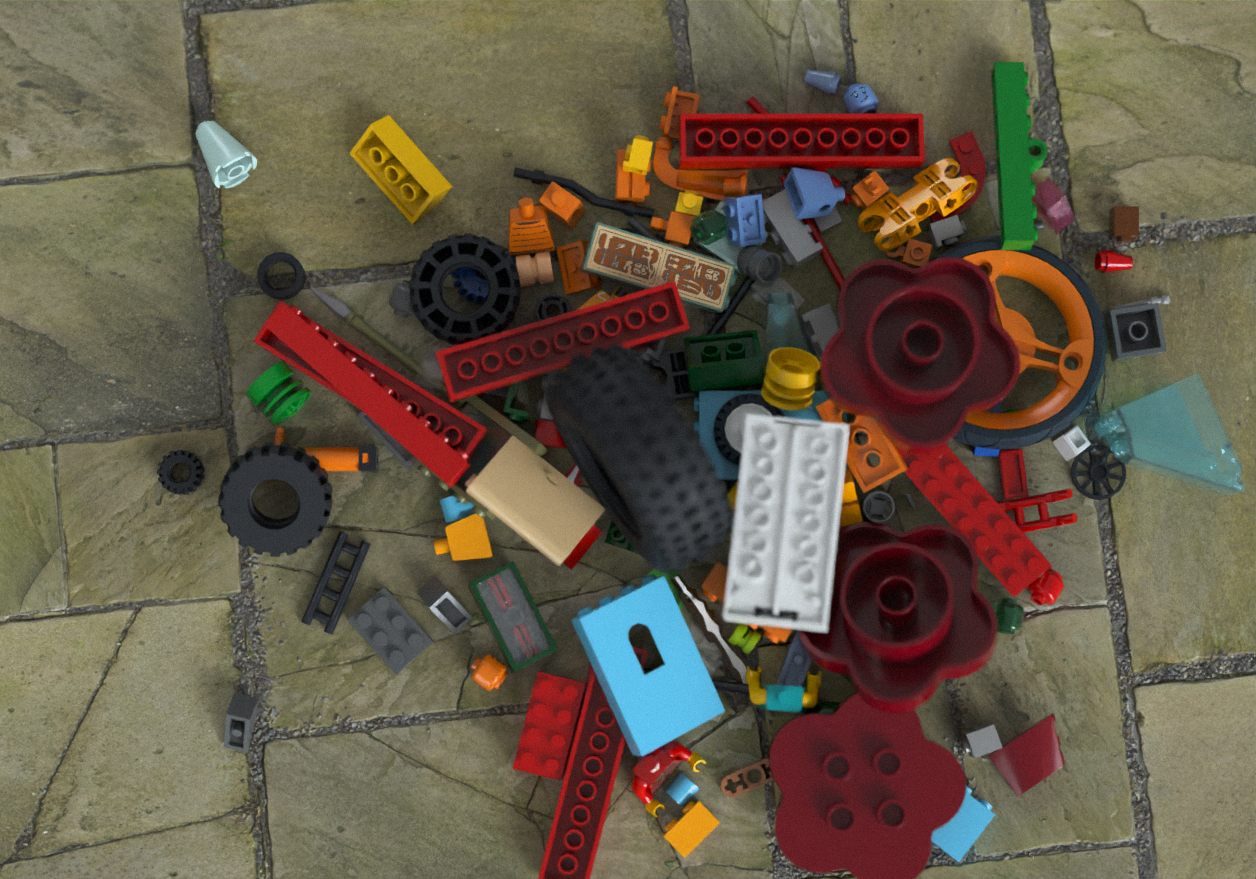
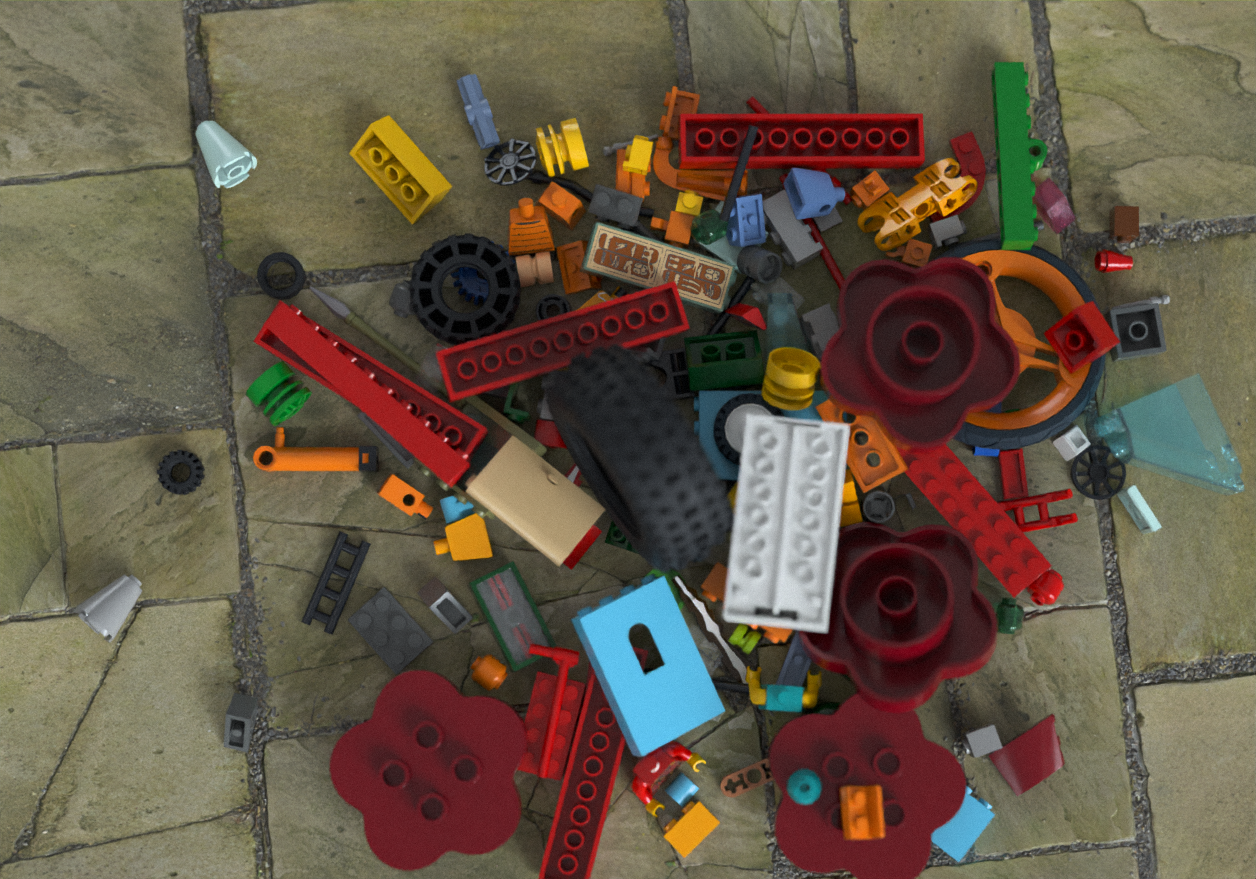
(110, 606): none -> light grey cone
(267, 533): black tyre -> none
(394, 492): none -> orange torso
(432, 771): none -> dark red plant
(478, 111): none -> sand blue piece
(510, 162): none -> black wheel
(561, 147): none -> yellow wheel
(564, 658): none -> red bar
(607, 151): none -> light grey piece
(615, 205): none -> dark grey bracket
(738, 173): none -> black bar
(747, 315): none -> red slope
(805, 778): none -> teal cone
(823, 80): sand blue cone -> none
(860, 99): medium blue head -> none
(862, 812): none -> orange bracket
(1081, 337): none -> red slope
(1138, 509): none -> light aqua tile

